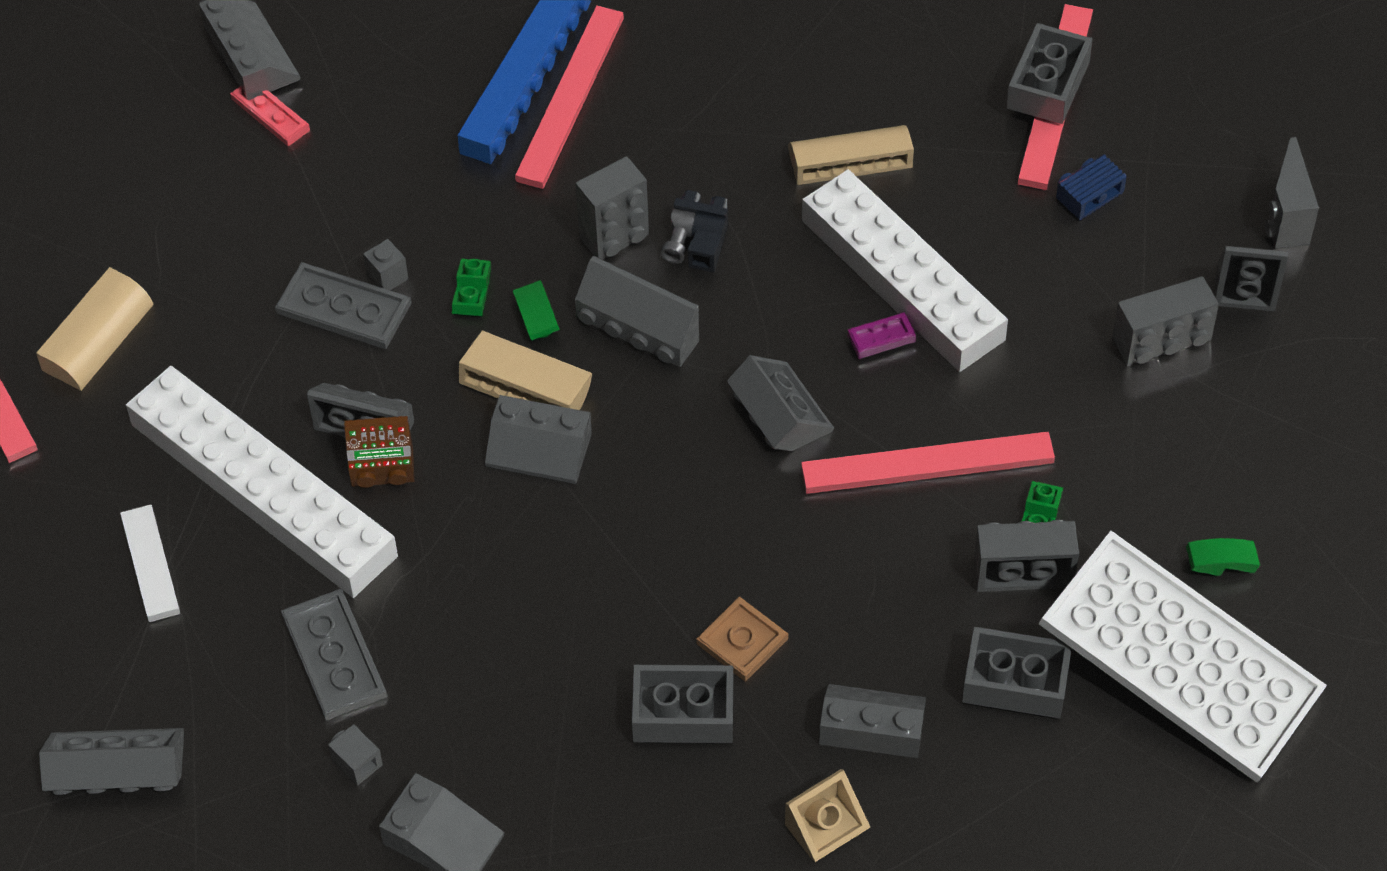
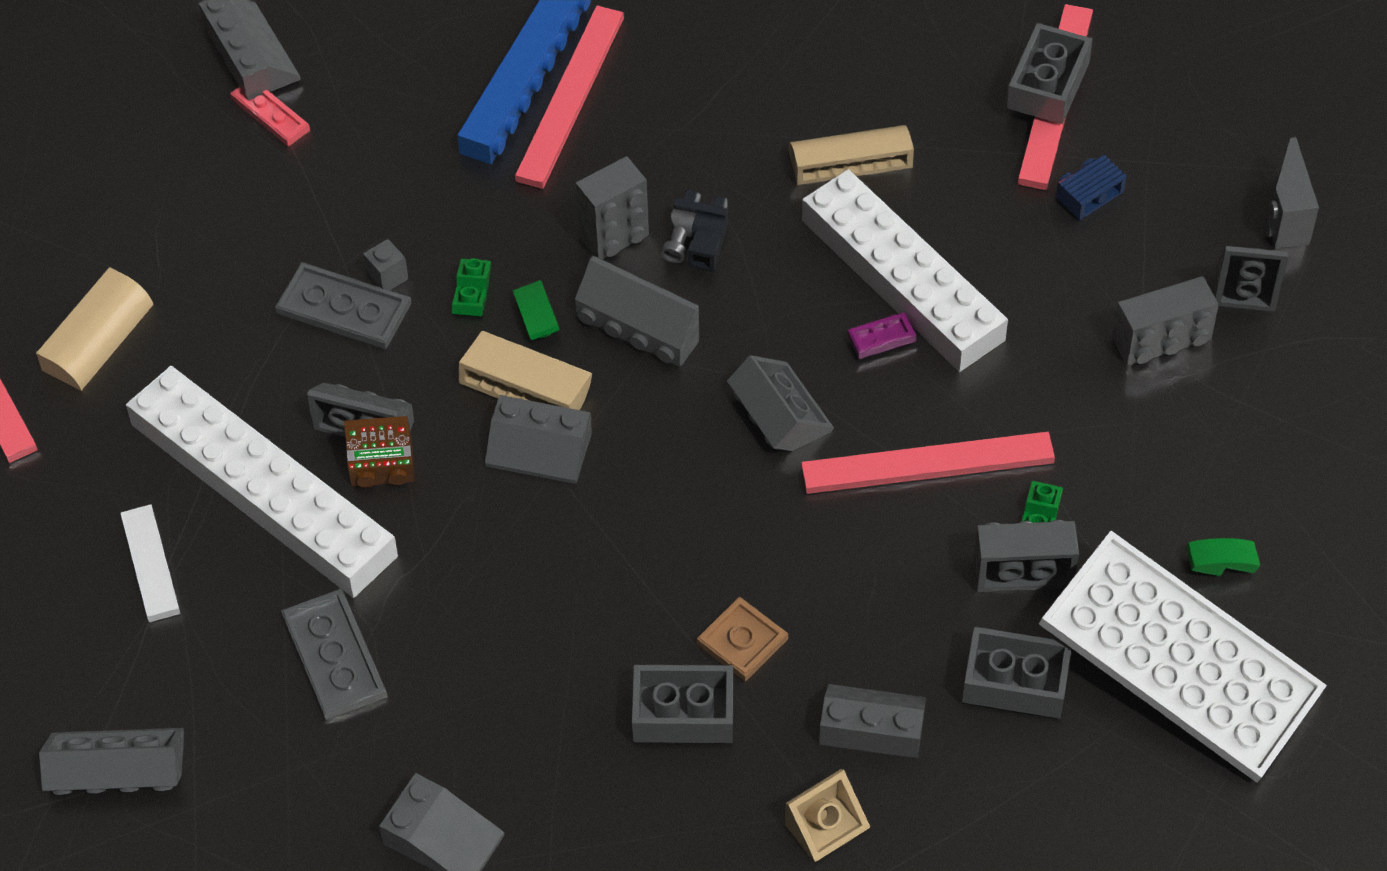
(355, 754): dark grey brick -> none

